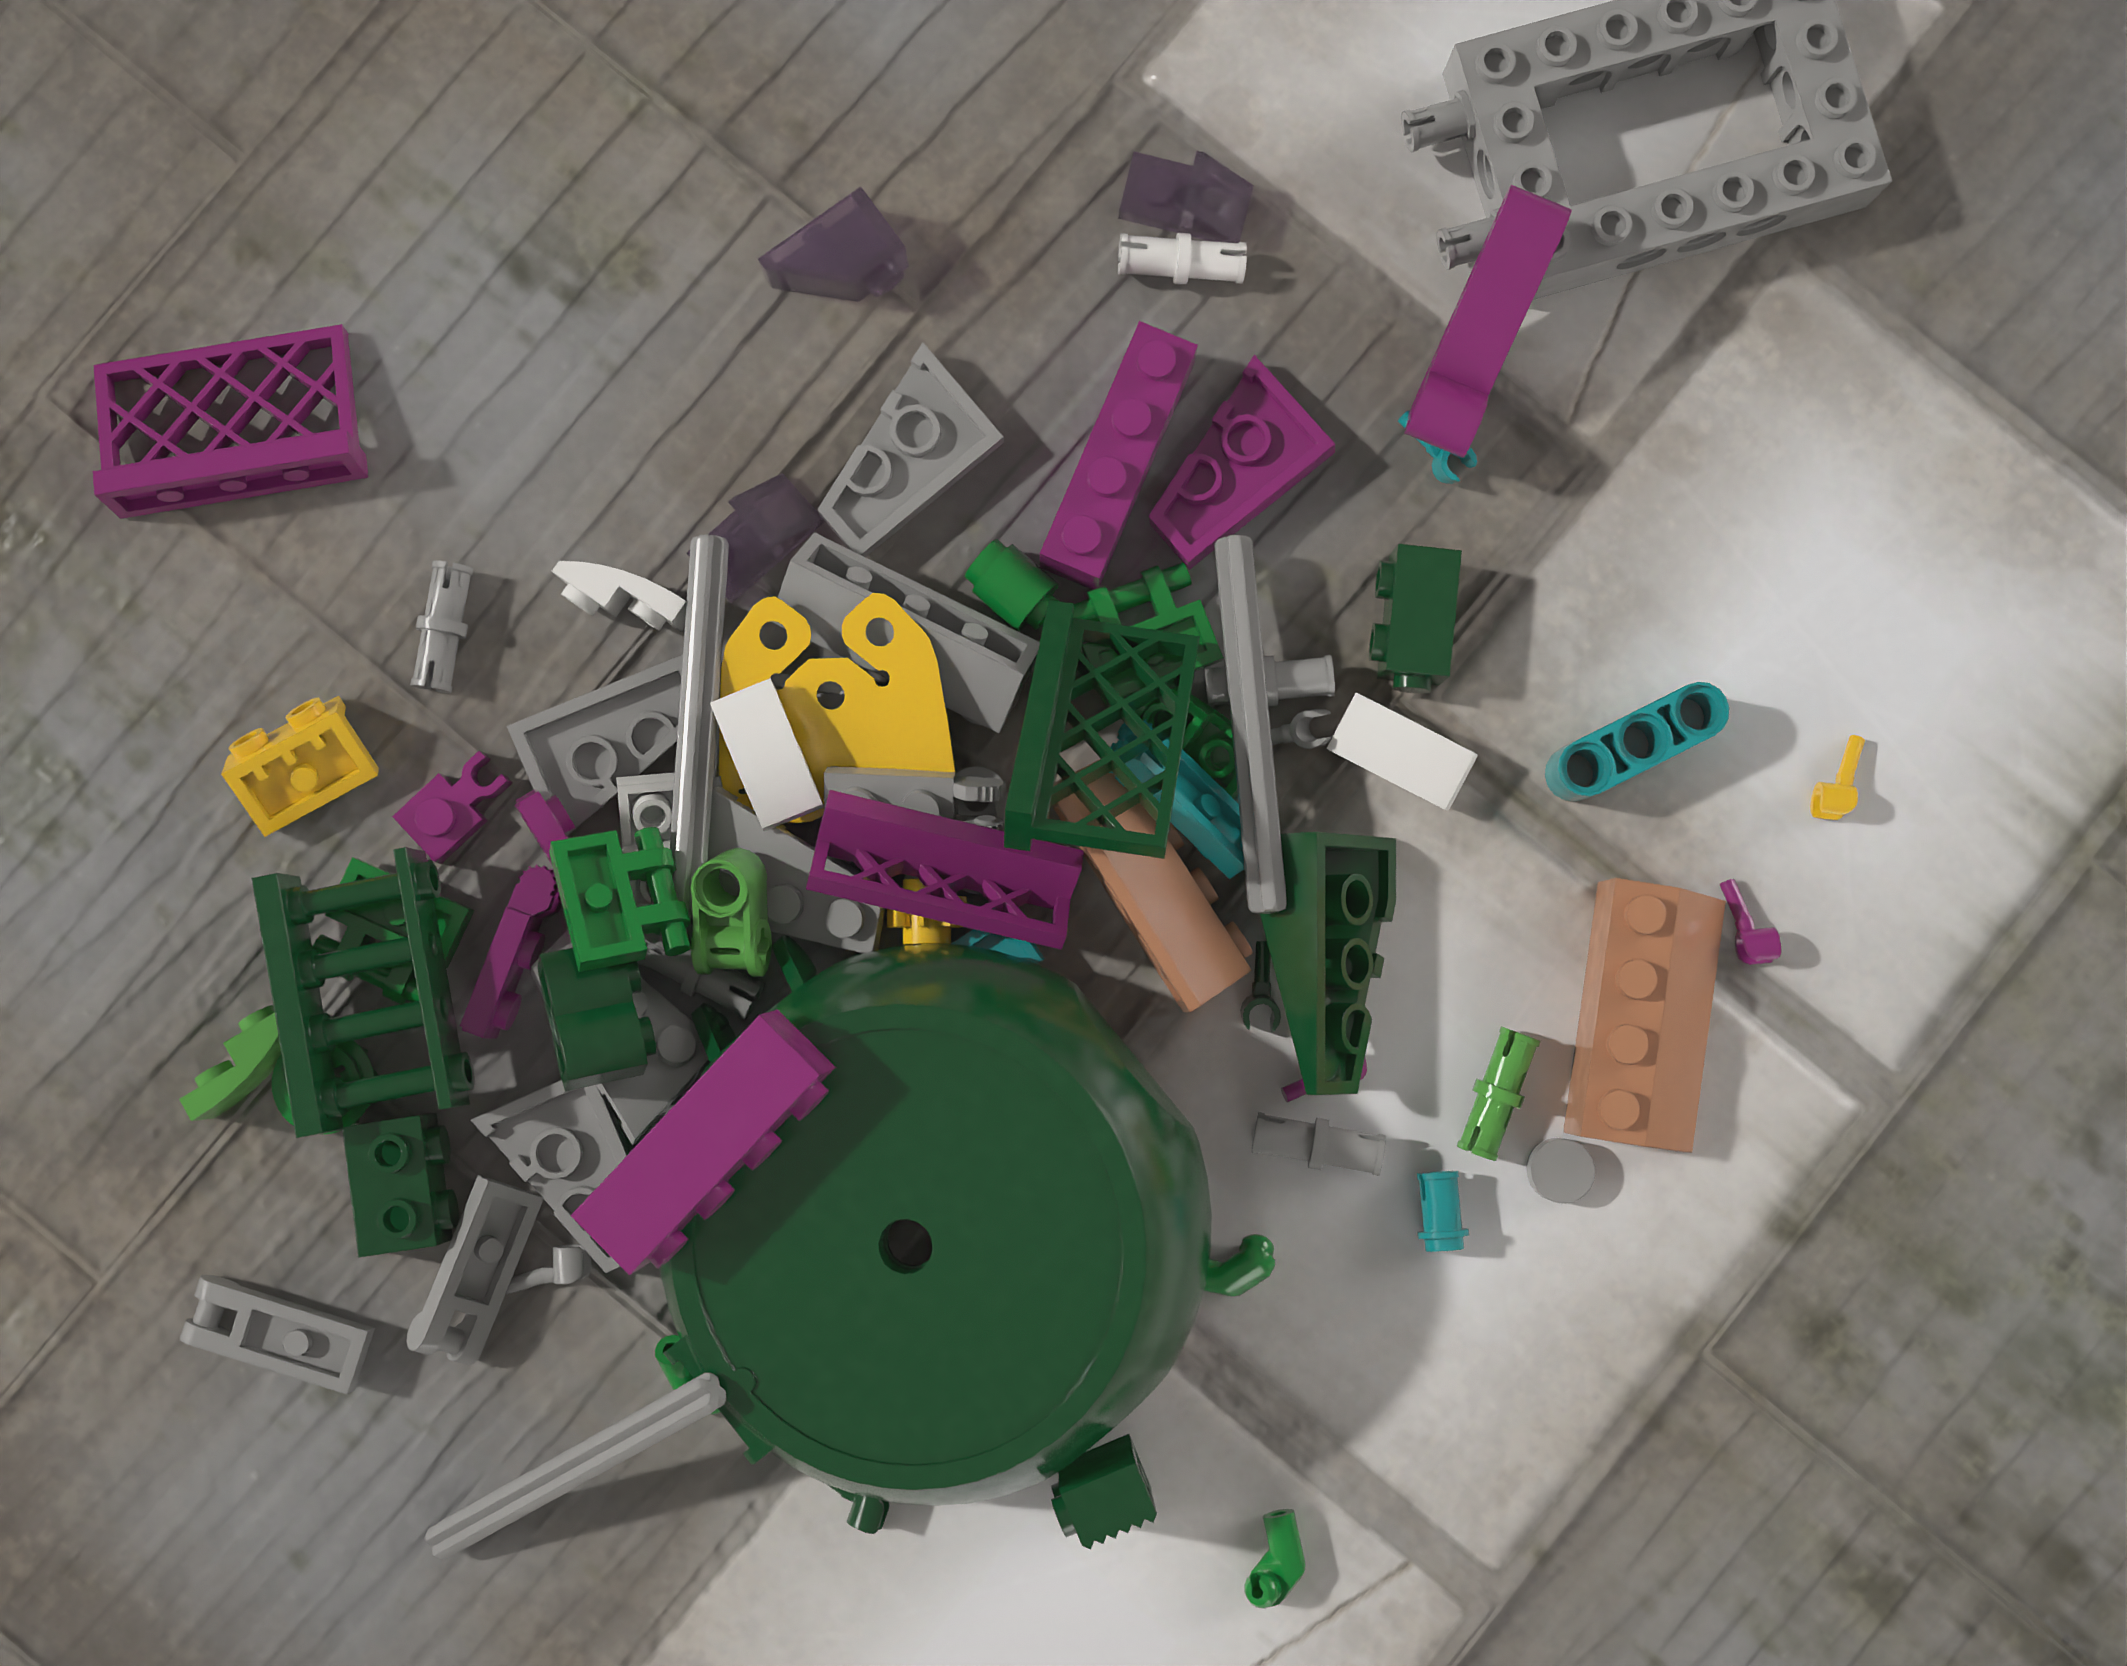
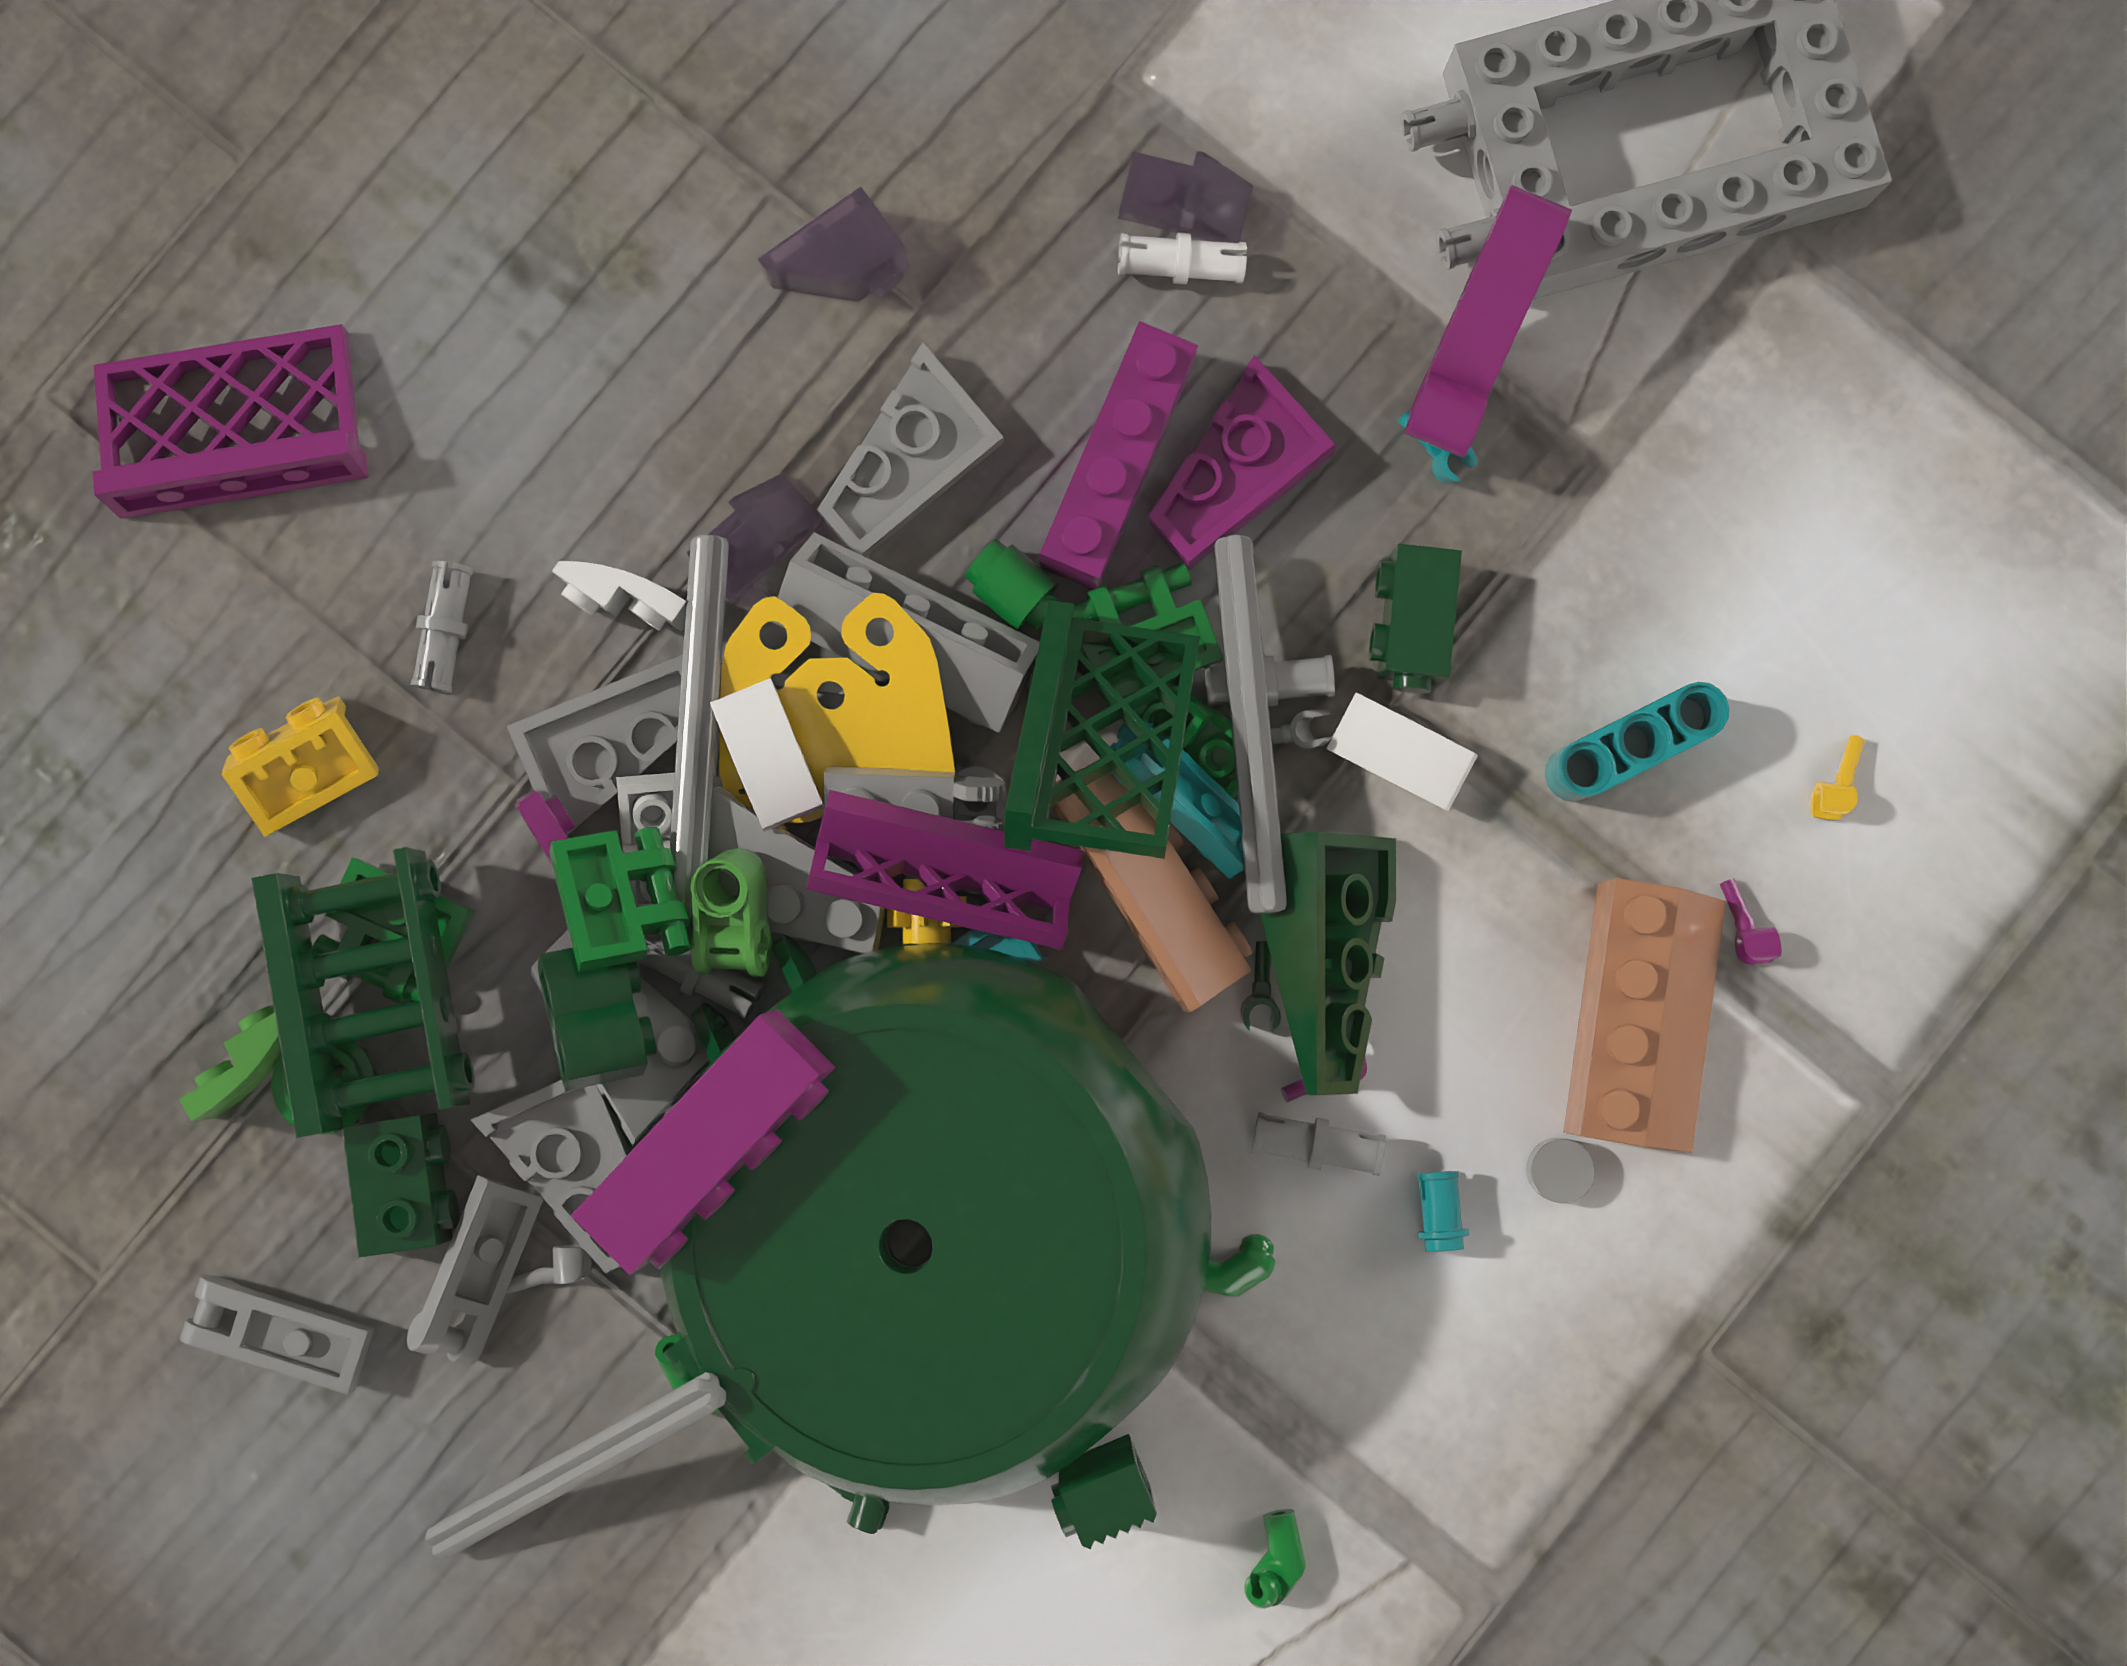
(445, 813): magenta plate -> none
(514, 947): magenta hinge -> none
(1498, 1093): bright green pin -> none

